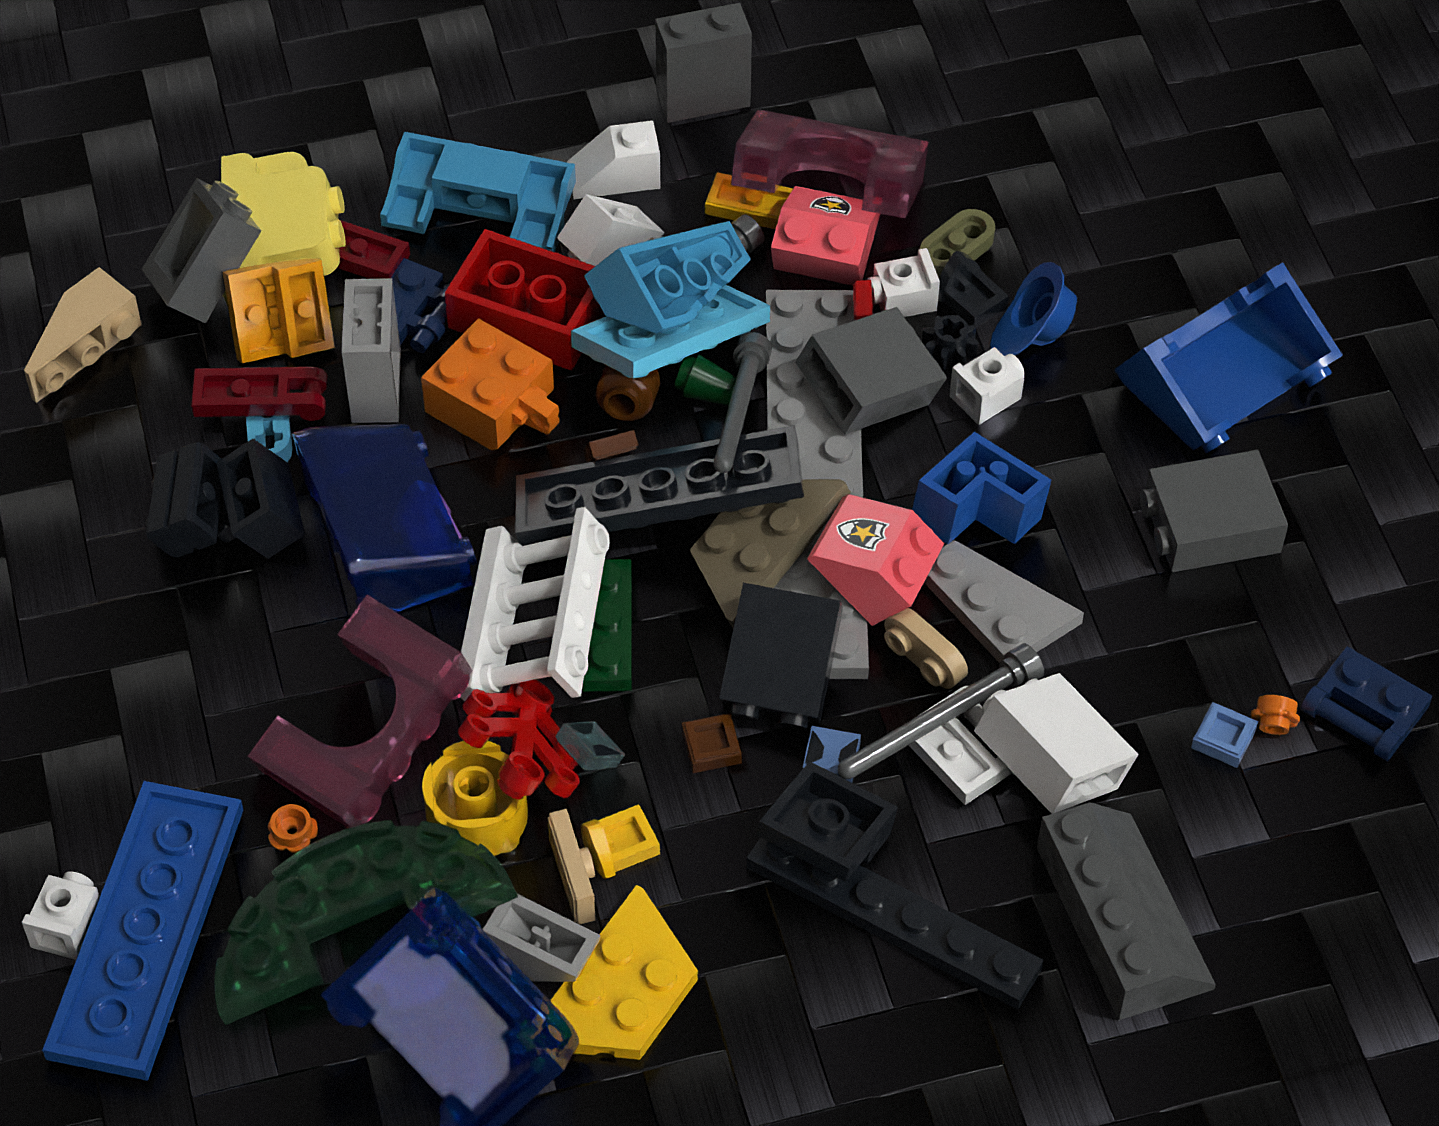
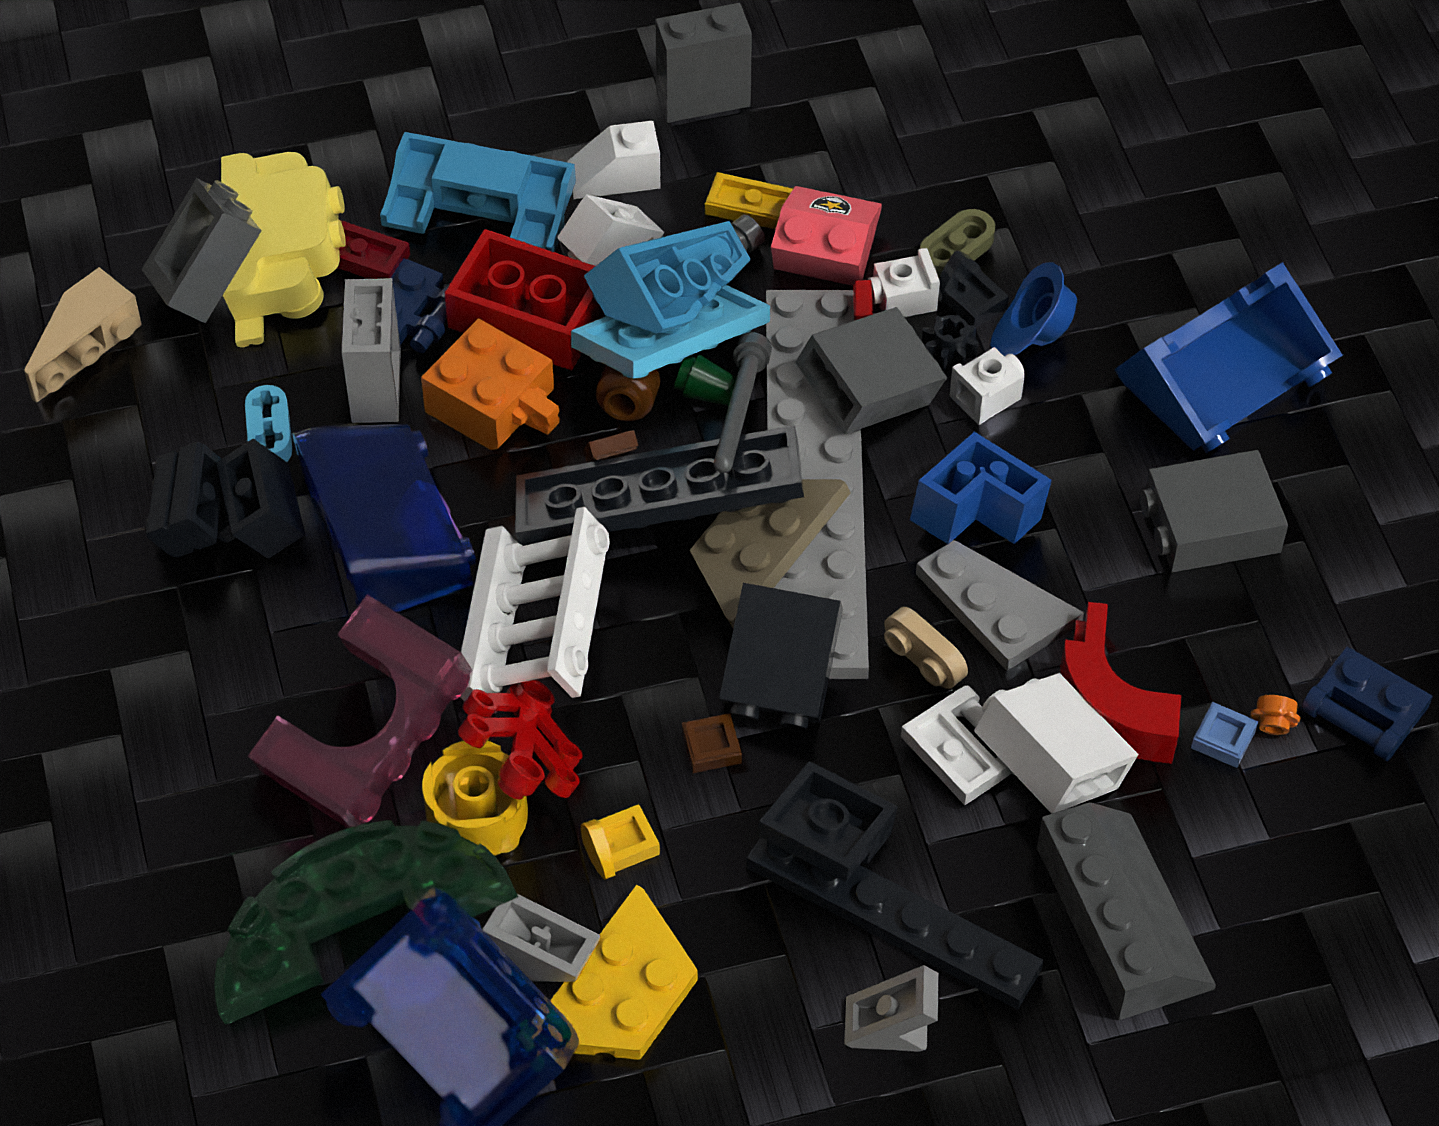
(62, 914): white brick -> none
(143, 931): blue plate -> none
(259, 392): dark red plate -> none
(278, 309): light orange slope -> none
(288, 818): orange plate -> none
(573, 865): tan plate -> none
(589, 745): clear light blue tile -> none
(612, 631): dark green plate -> none
(784, 144): clear pink arch -> none
(830, 747): medium blue tile -> none
(875, 555): coral slope -> none
(893, 1012): none -> light grey slope
(1016, 669): dark grey piece -> none
(1139, 716): none -> red arch

